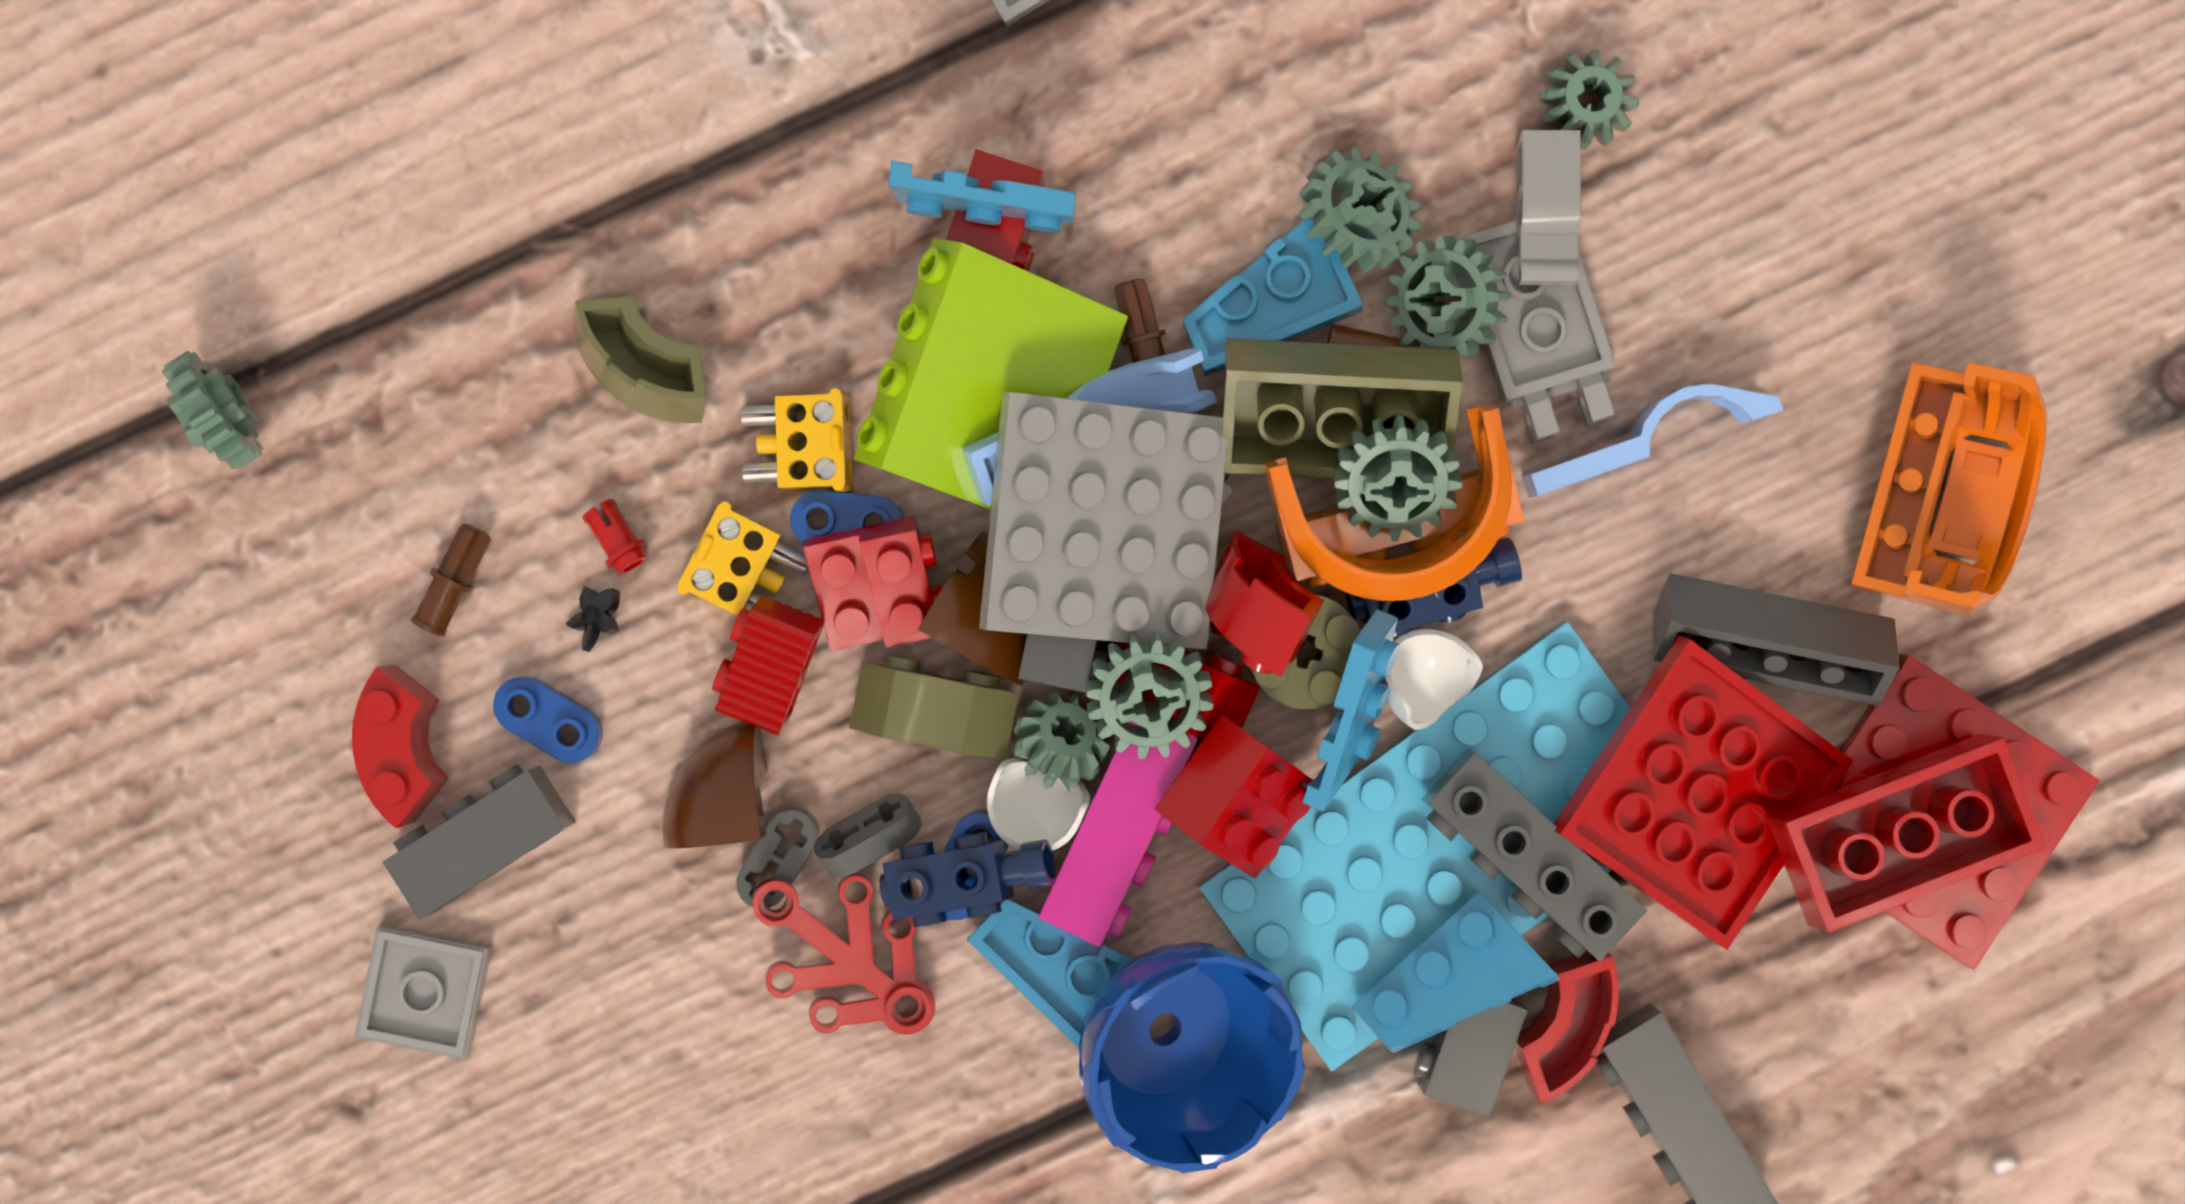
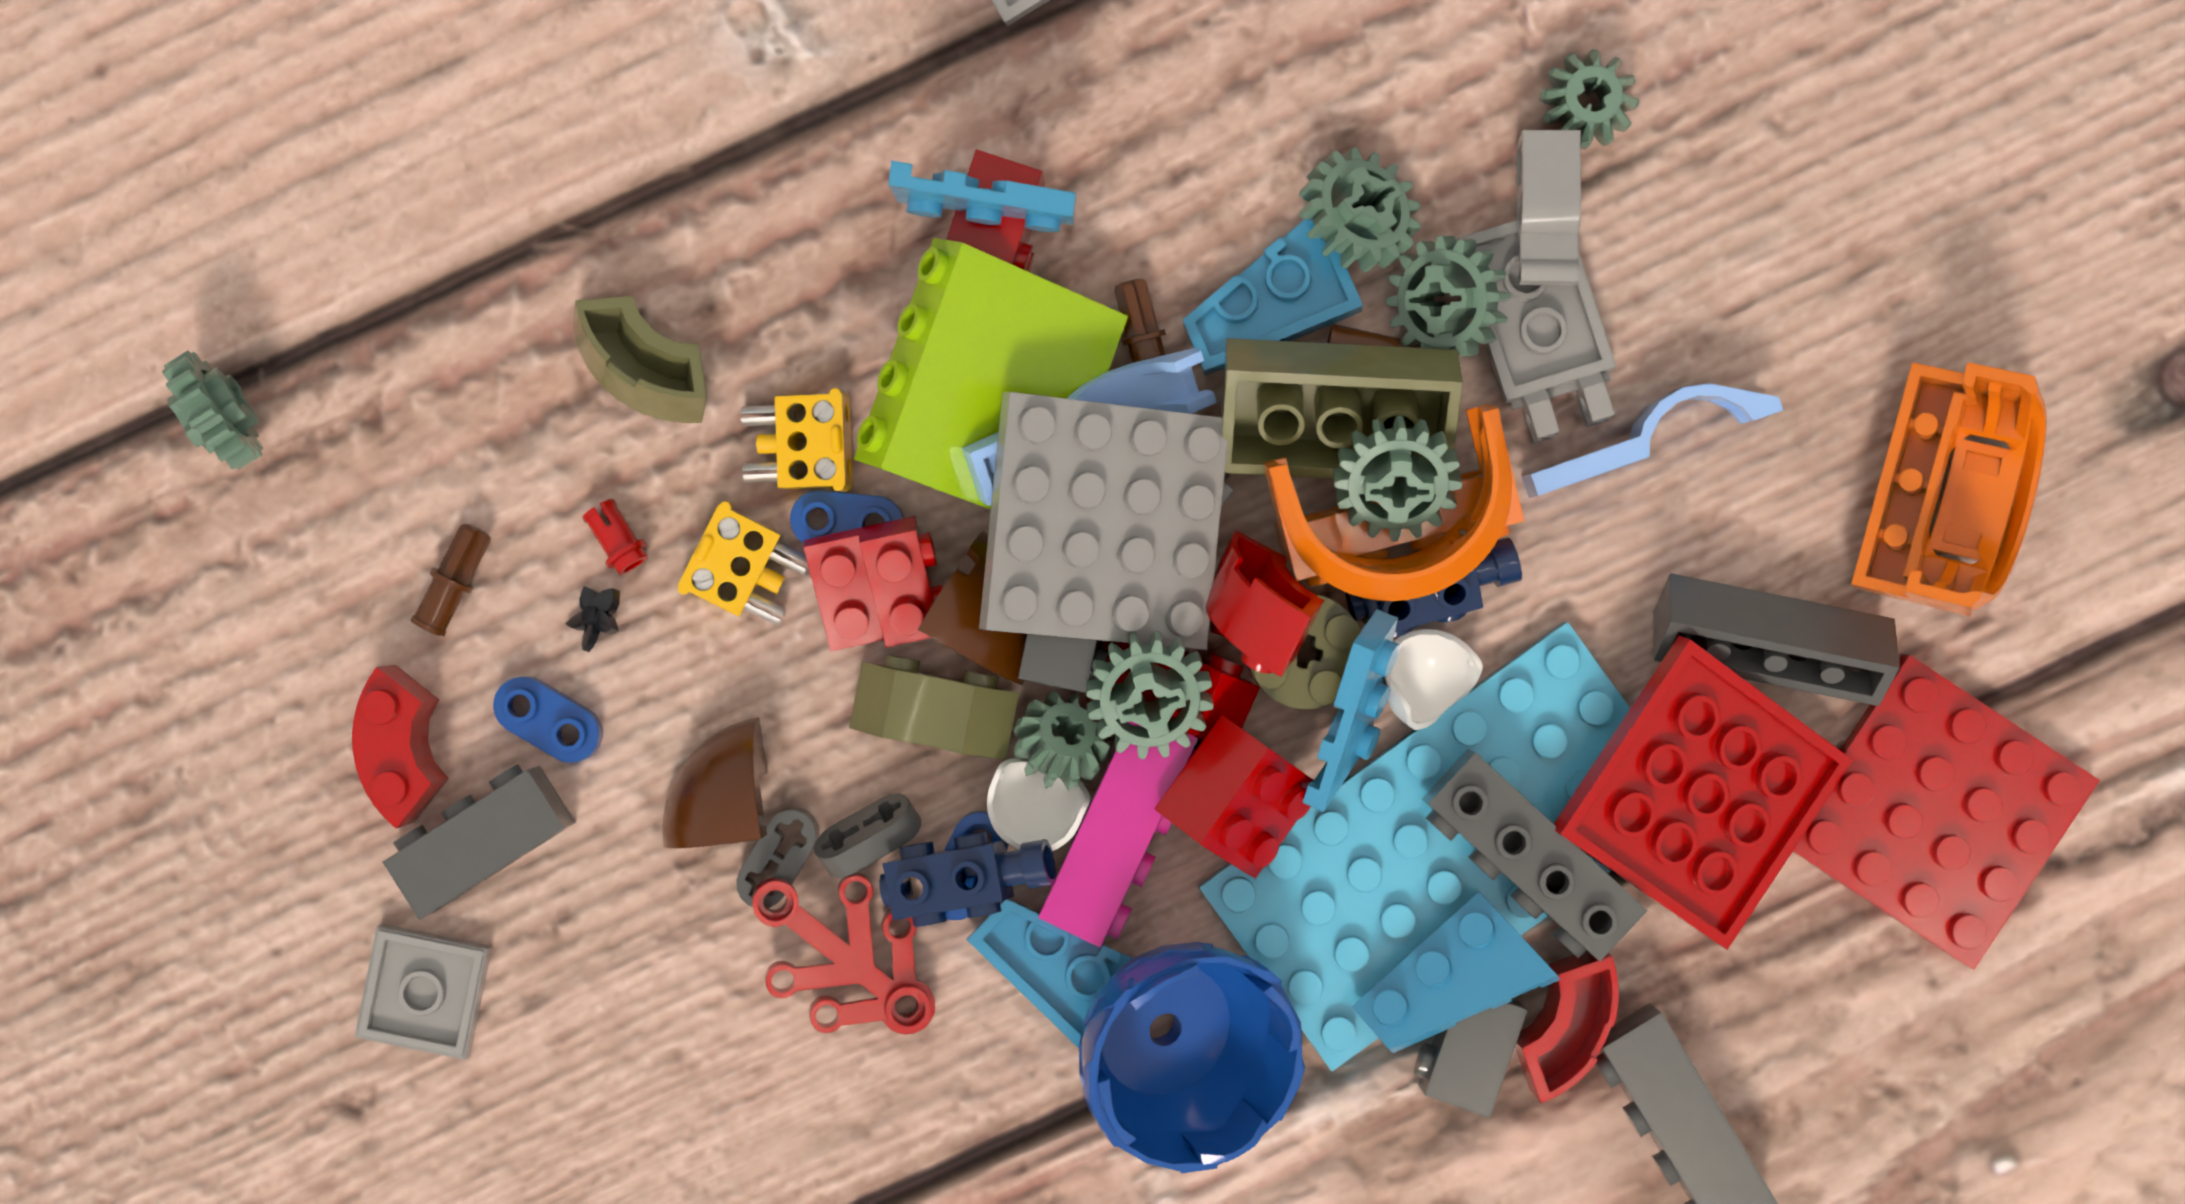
(767, 664): red brick -> none
(1906, 832): red brick -> none

